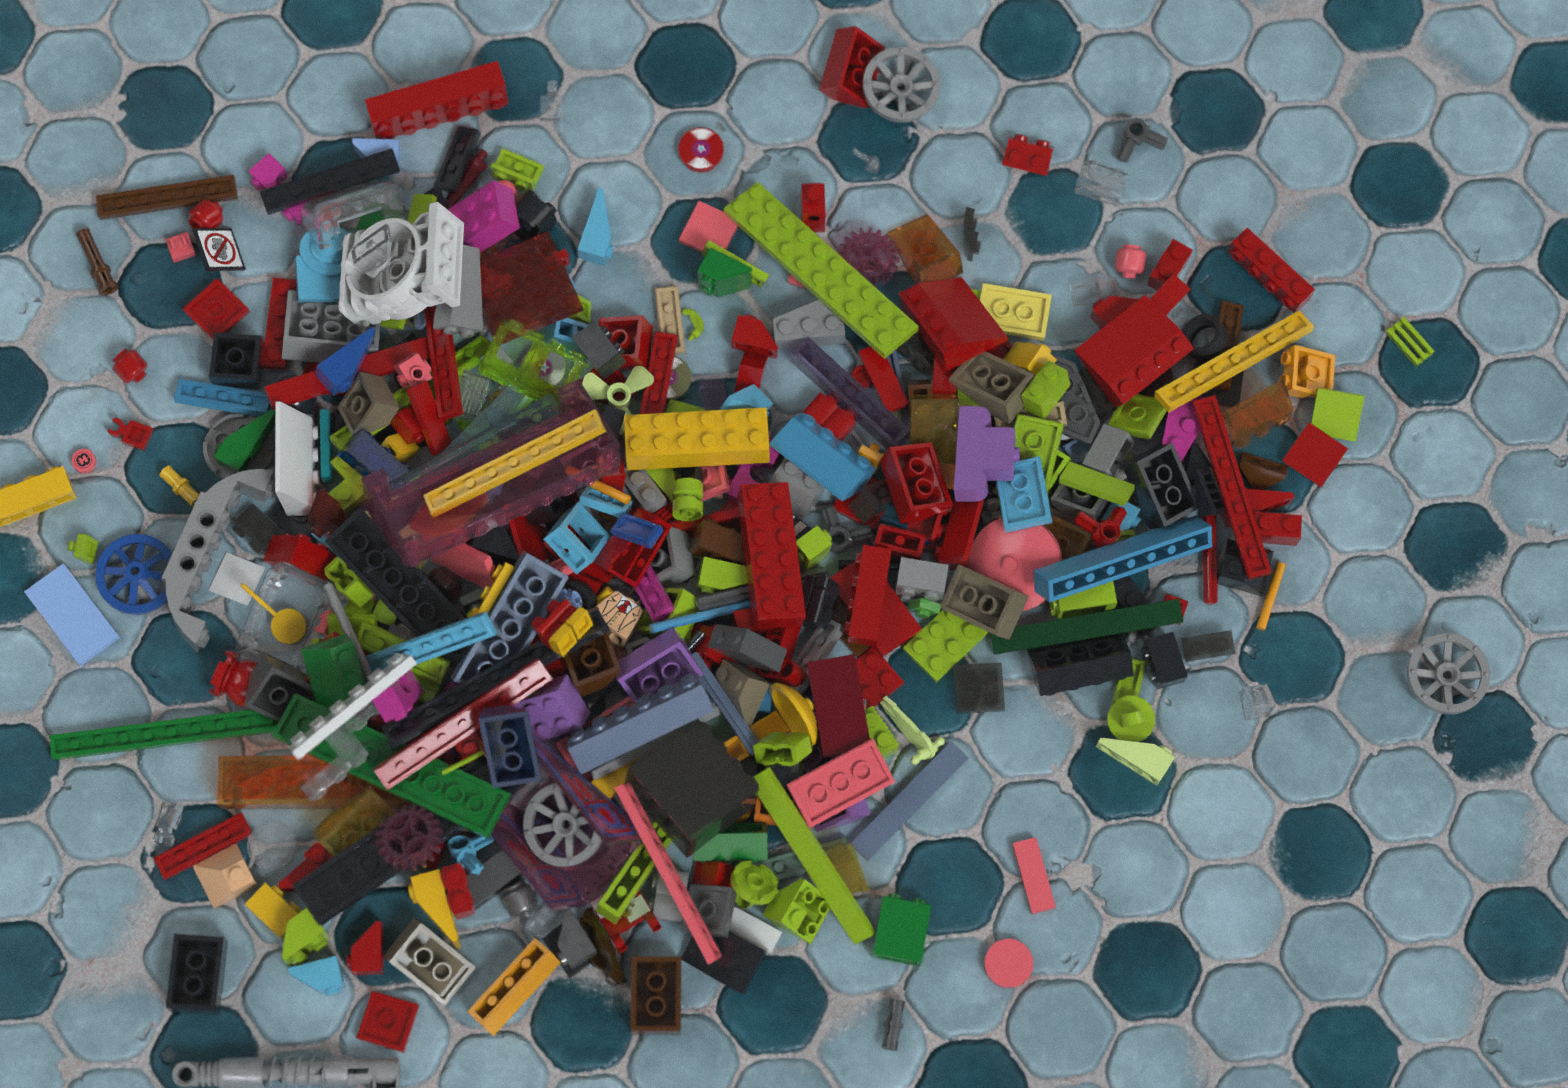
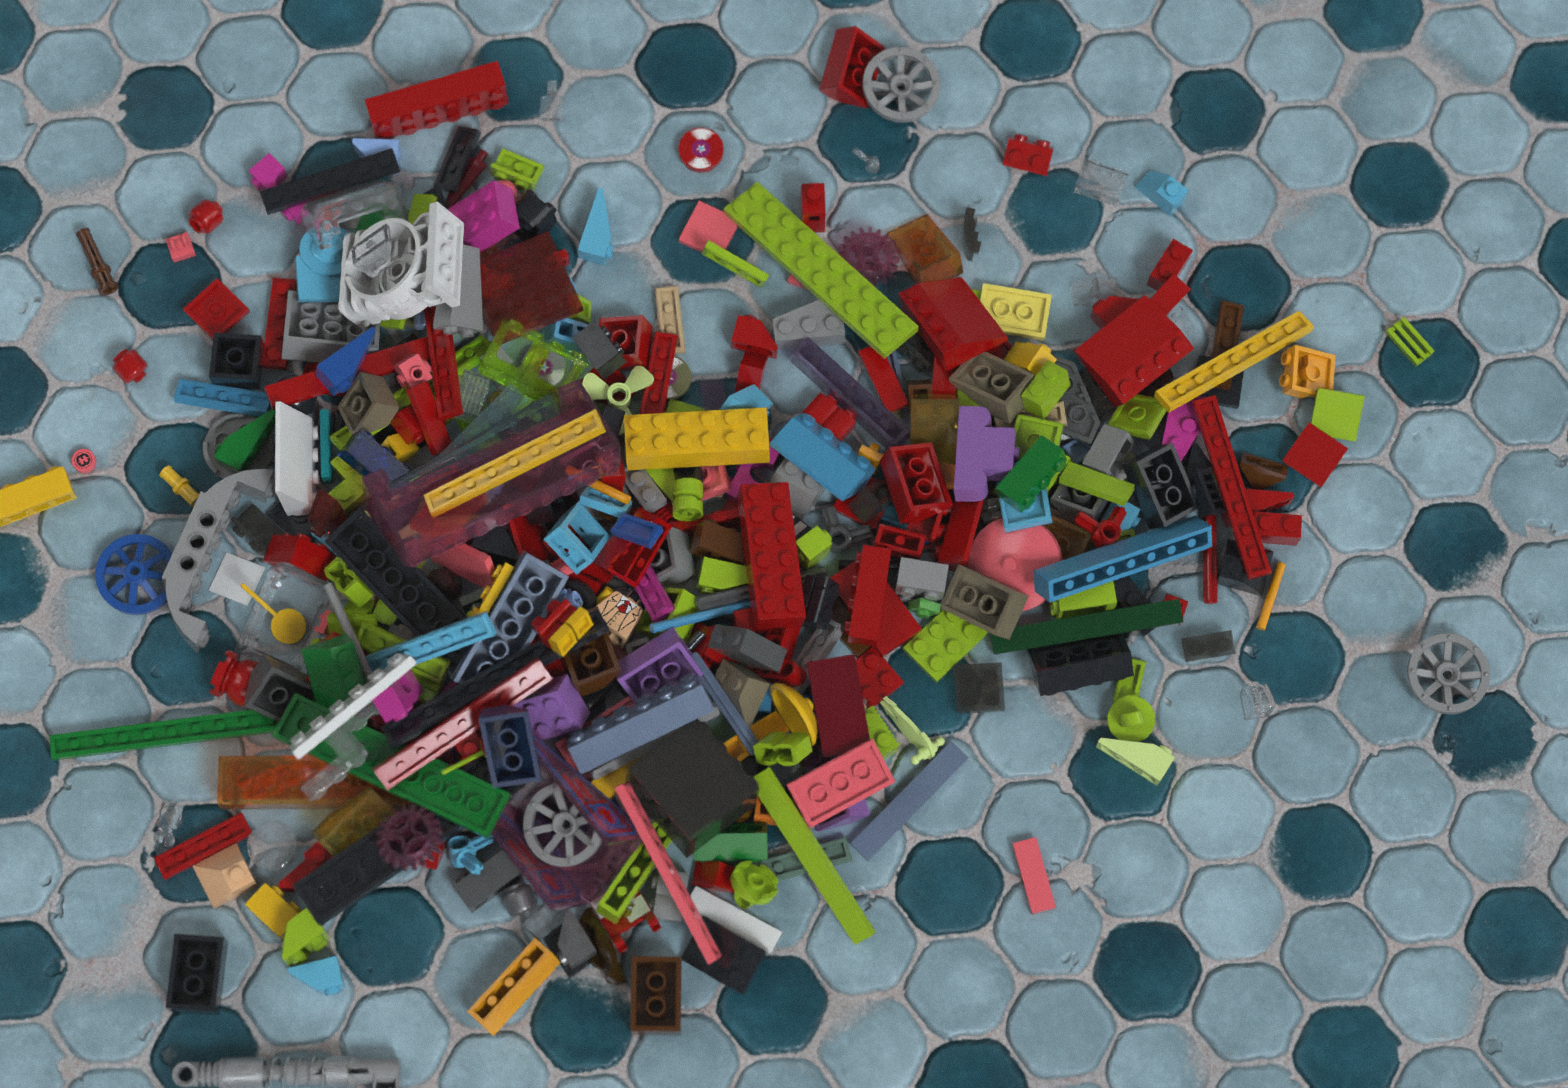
(72, 614): light blue tile -> none
(84, 548): lime tile -> none
(133, 435): red plate -> none
(166, 197): reddish brown plate -> none
(218, 249): piece -> none
(368, 952): red slope -> none
(388, 1021): red tile -> none
(429, 961): dark tan slope -> none
(431, 897): yellow slope -> none
(457, 886): red brick -> none
(696, 321): lime piece -> none
(714, 906): dark grey tile -> none
(723, 275): green slope -> none
(798, 910): lime slope -> none
(848, 866): clear yellow hinge -> none
(861, 376): red tile -> none
(893, 1024): dark grey pin -> none
(901, 930): green brick -> none
(1008, 963): coral tile -> none
(1032, 474): none -> green brick
(1130, 140): dark grey axle -> none
(1130, 261): coral head -> none
(1163, 191): none -> medium azure slope
(1164, 660): black brick -> none
(1215, 346): black tyre -> none
(1258, 414): clear orange slope -> none
(1271, 270): red brick -> none

